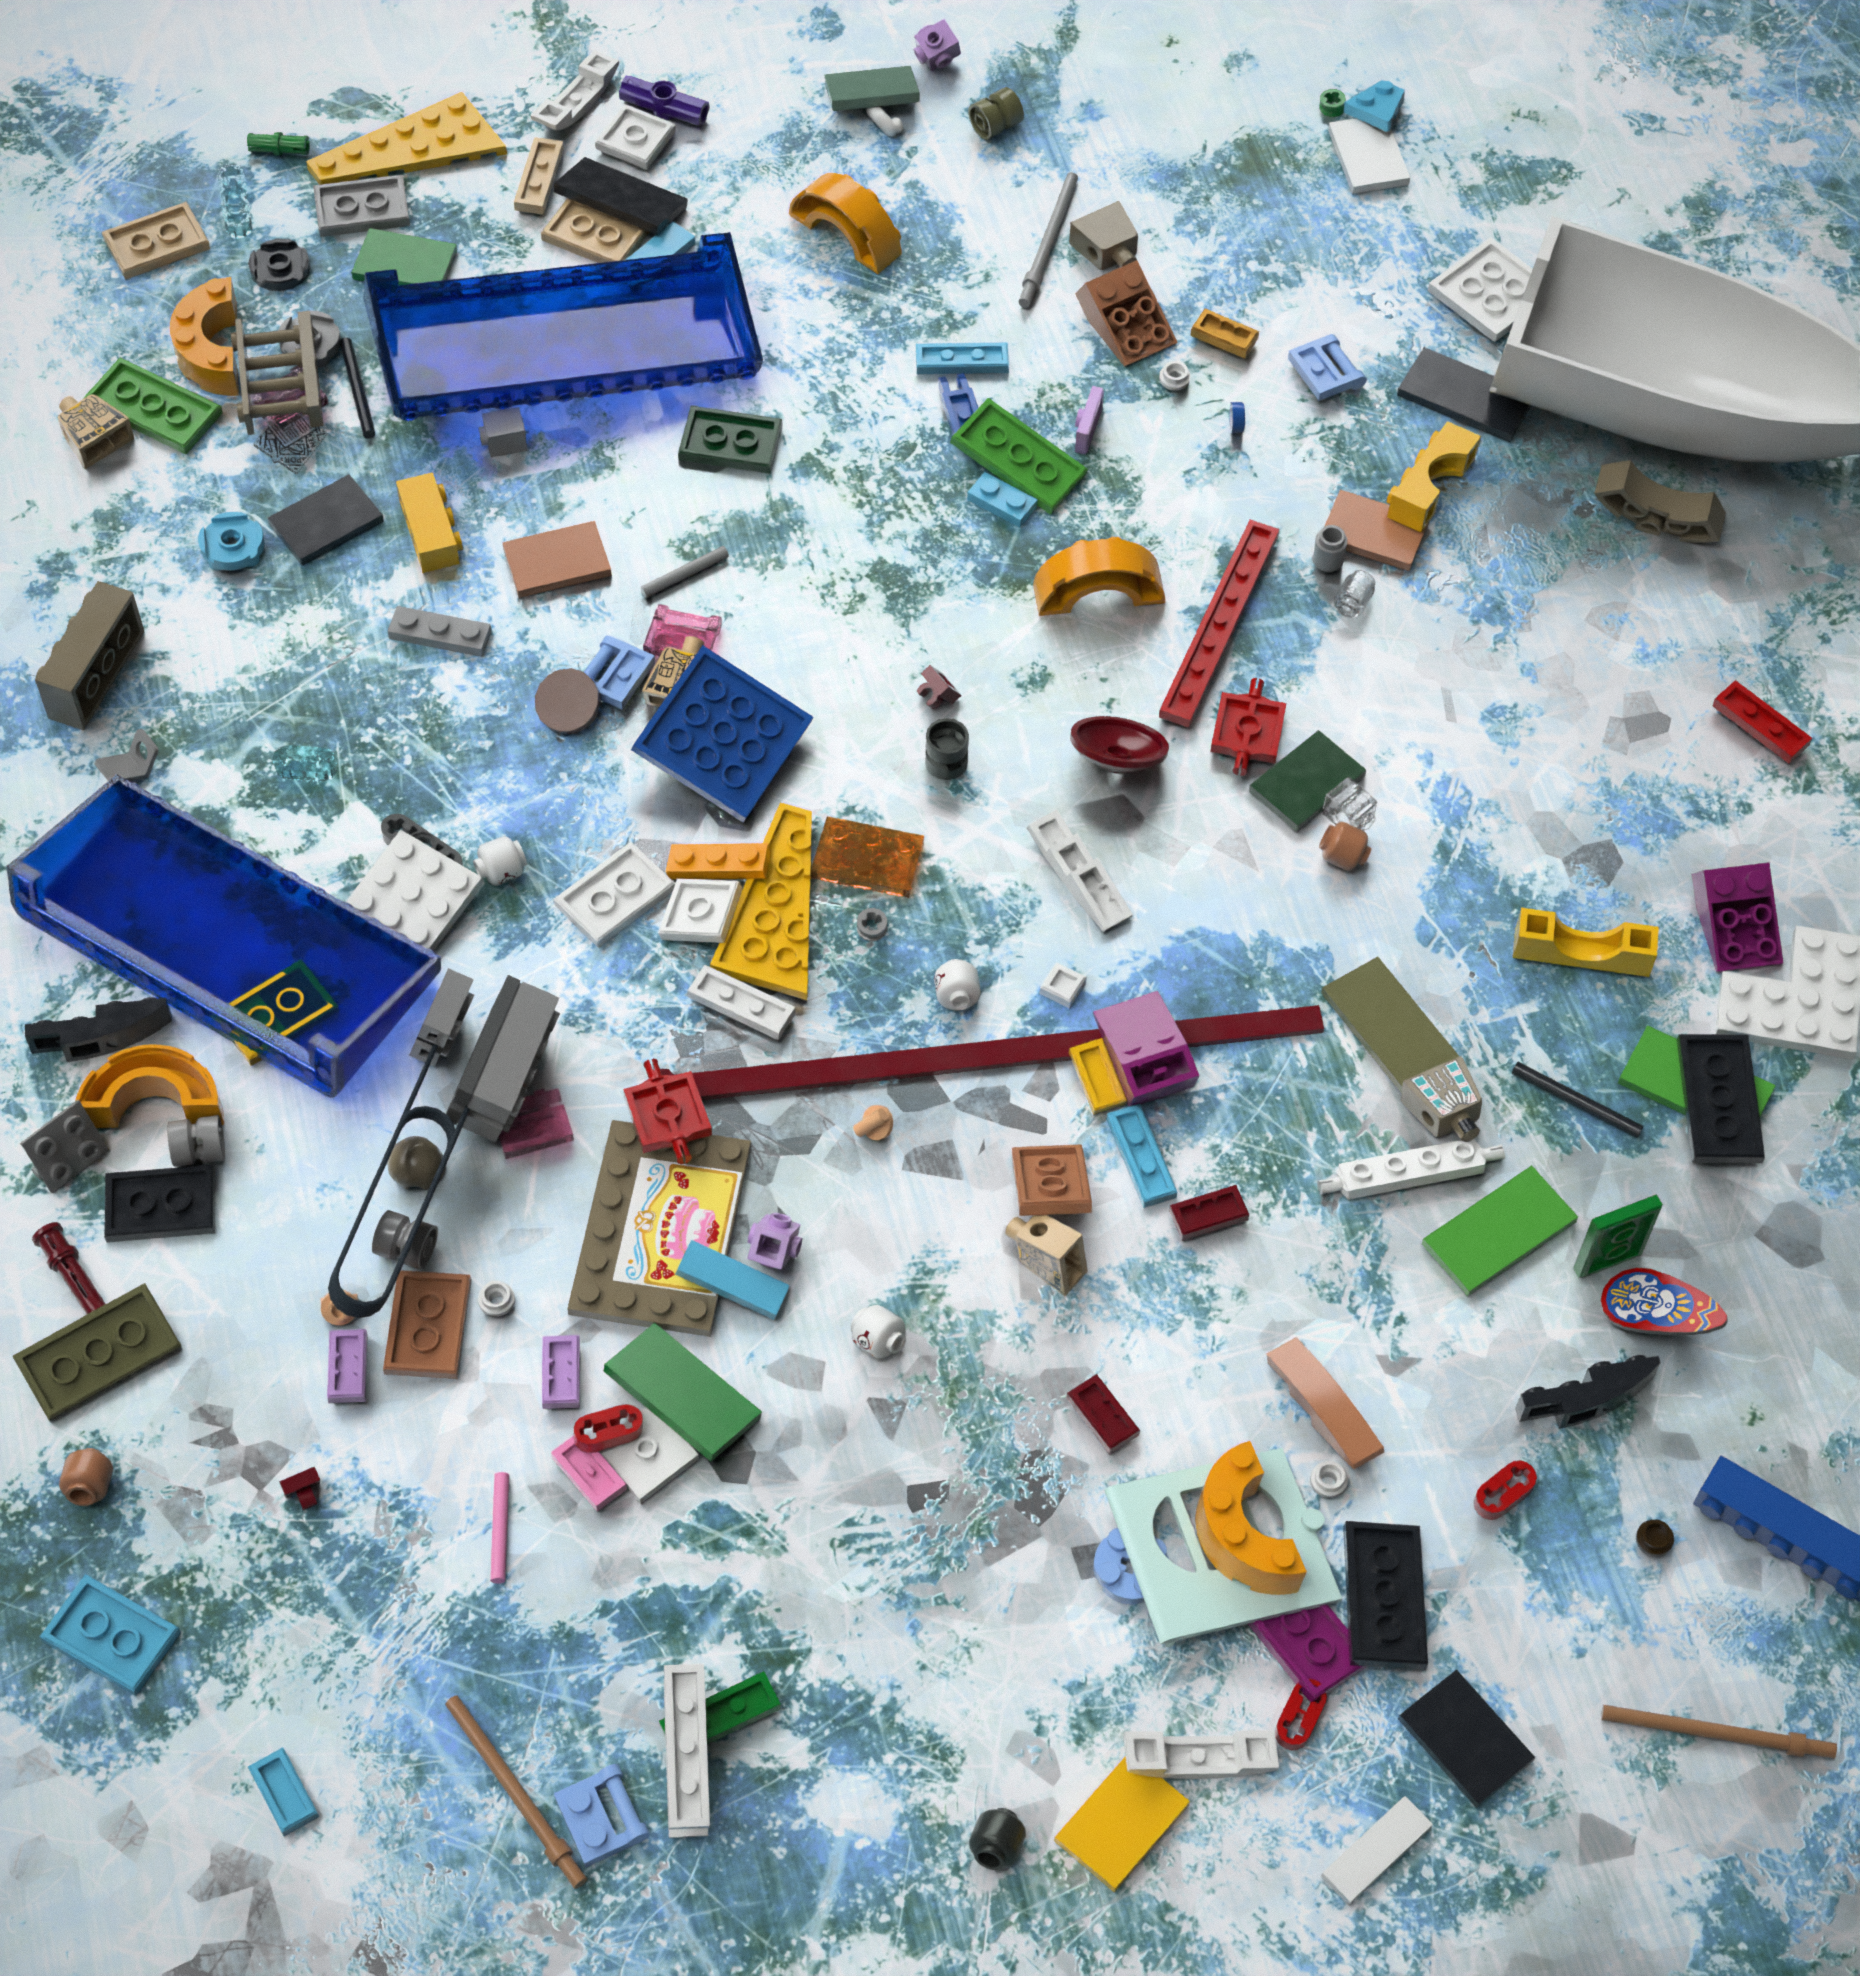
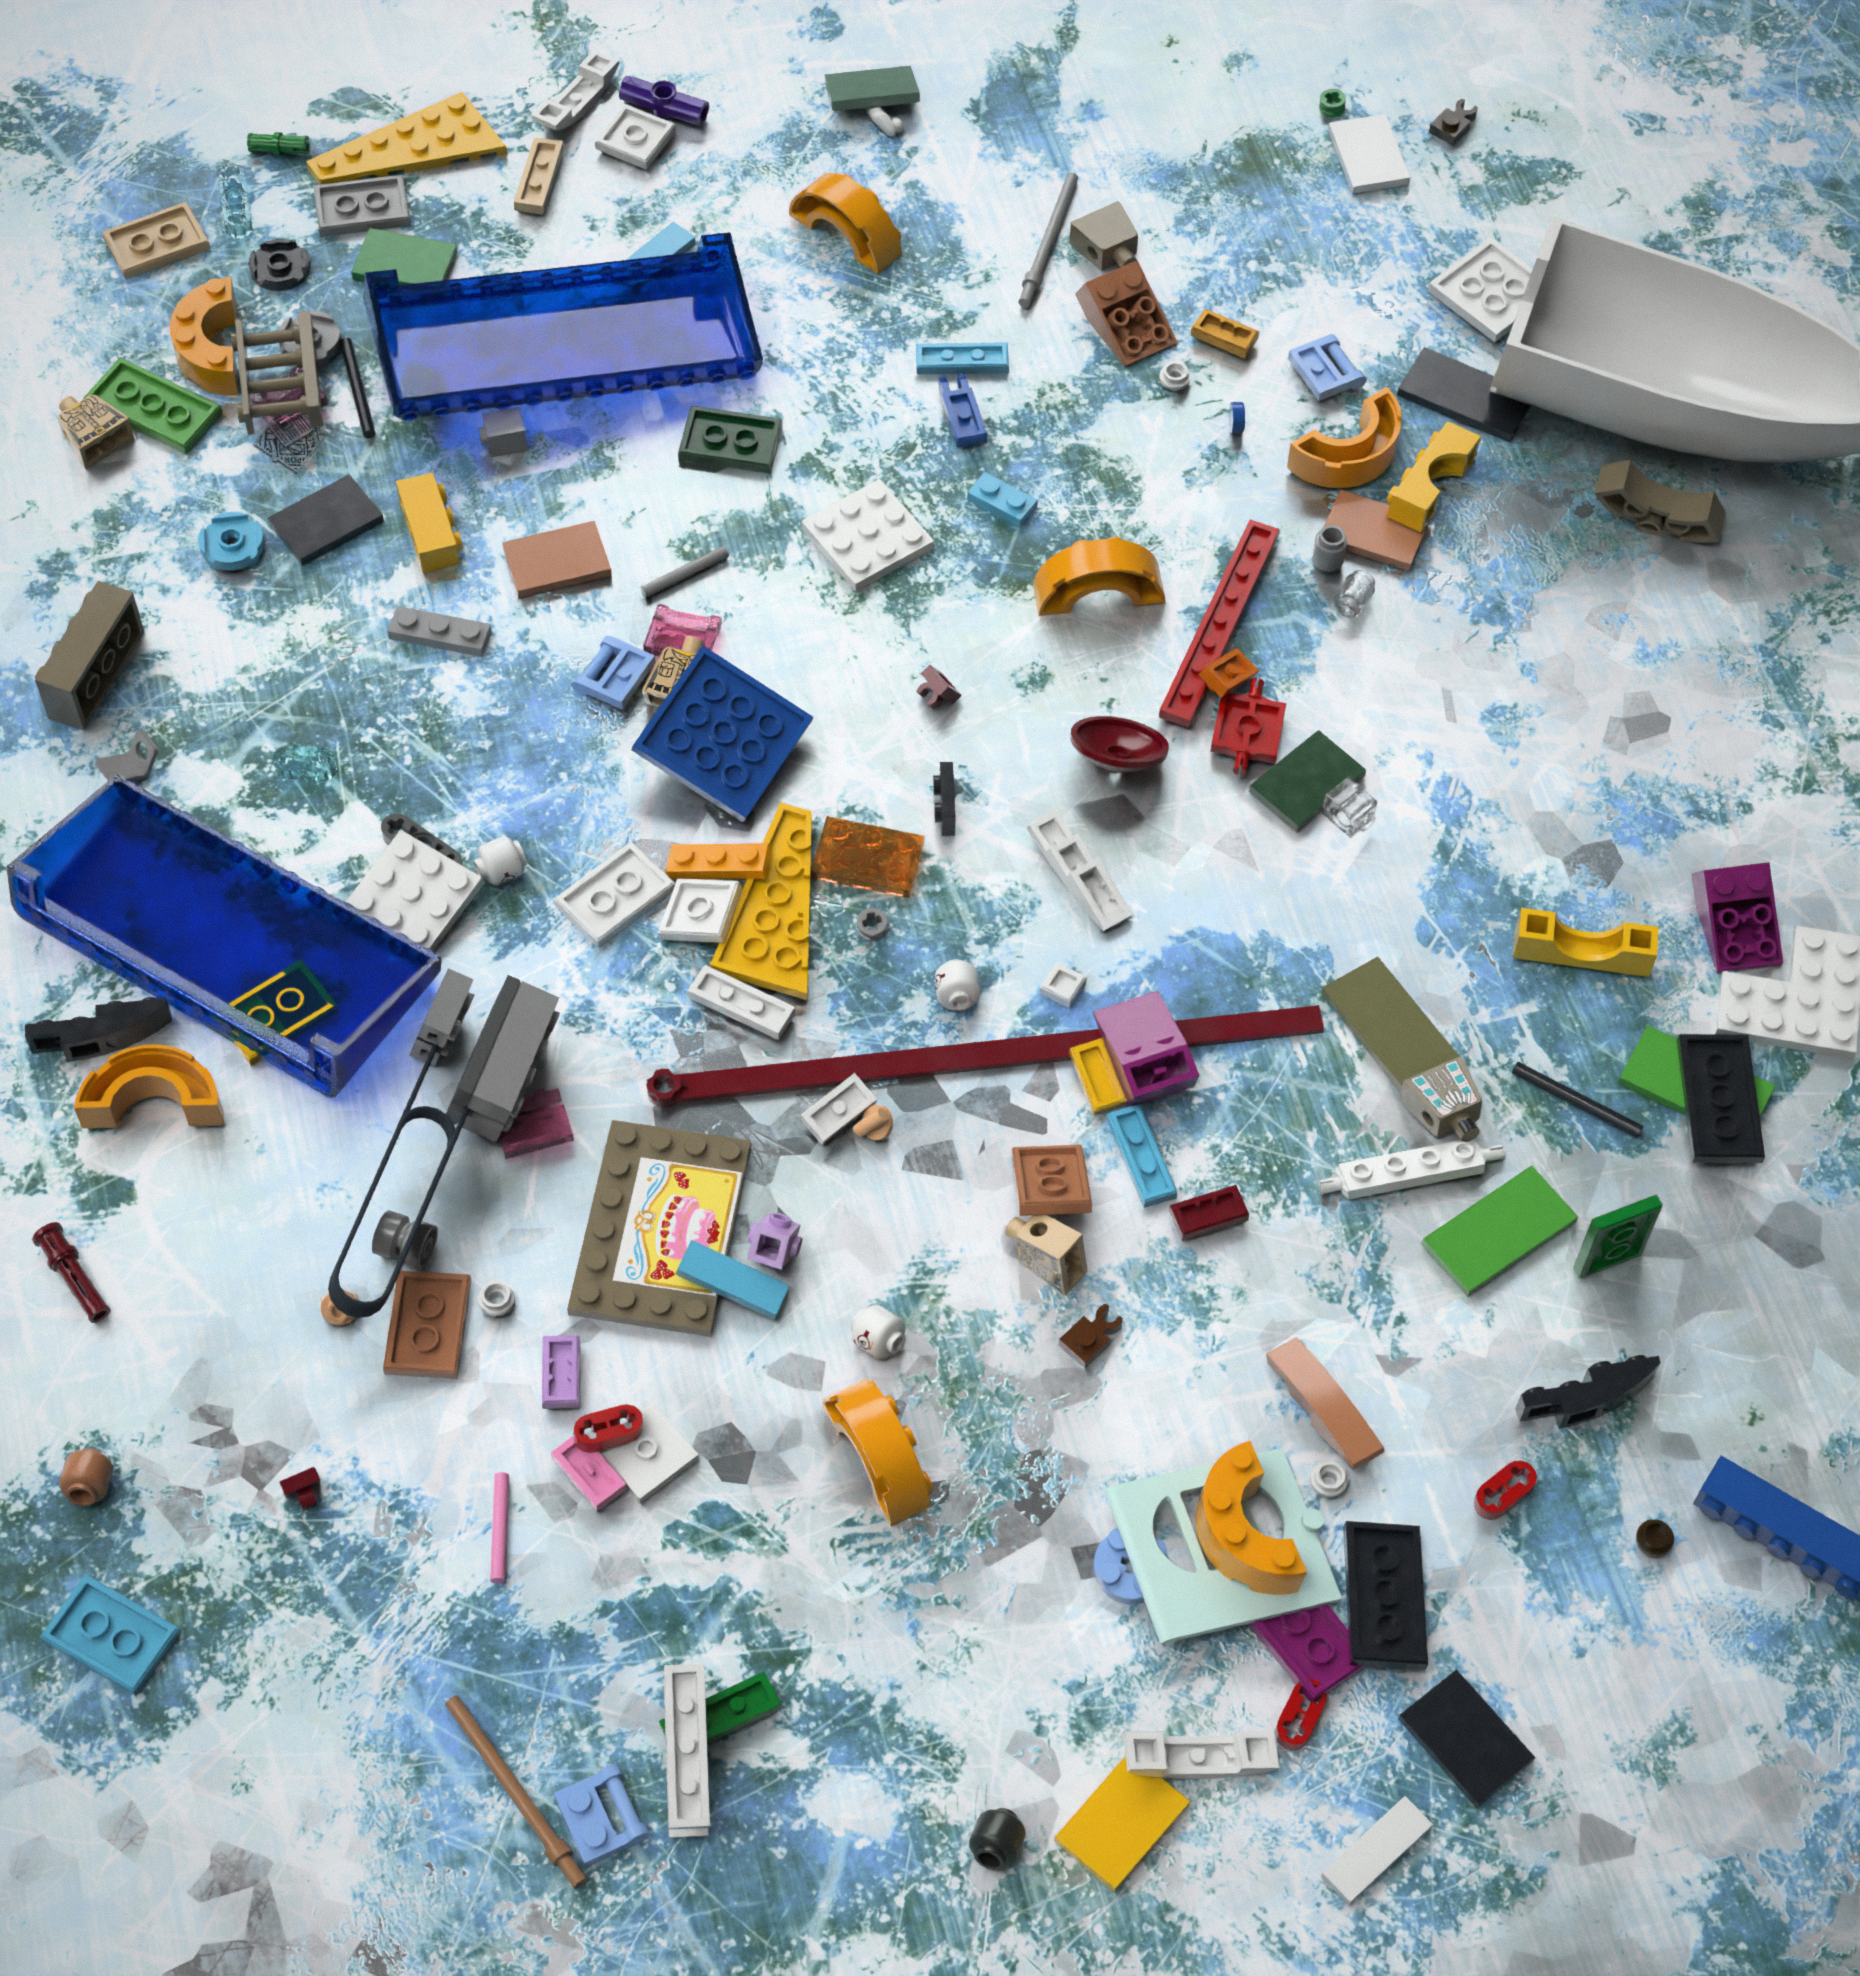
(64, 1146): light grey hinge -> none
(96, 1351): olive tile -> none
(159, 1203): black tile -> none
(183, 1142): light grey wheel -> none
(283, 1791): medium azure tile -> none
(347, 1366): lavender plate -> none
(414, 1162): dark tan hair -> none
(567, 701): tile -> none
(592, 233): tan tile -> none
(620, 195): black tile -> none
(667, 1111): red plate -> none
(682, 1391): green tile -> none
(838, 1108): none -> white plate
(867, 535): none -> white plate
(883, 1448): none -> light orange brick
(936, 45): lavender brick -> none
(945, 810): none -> black plate
(946, 748): pearl dark grey wheel -> none
(996, 113): olive wheel -> none
(1019, 455): bright green tile -> none
(1088, 419): lavender plate -> none
(1089, 1339): none -> reddish brown plate
(1103, 1414): dark red plate -> none
(1228, 672): none -> orange plate
(1345, 846): nougat head -> none
(1351, 460): none -> light orange brick
(1376, 104): medium azure wing -> none
(1453, 125): none -> plate
(1659, 1304): shield -> none
(1762, 721): red plate -> none
(1794, 1743): medium nougat bar -> none

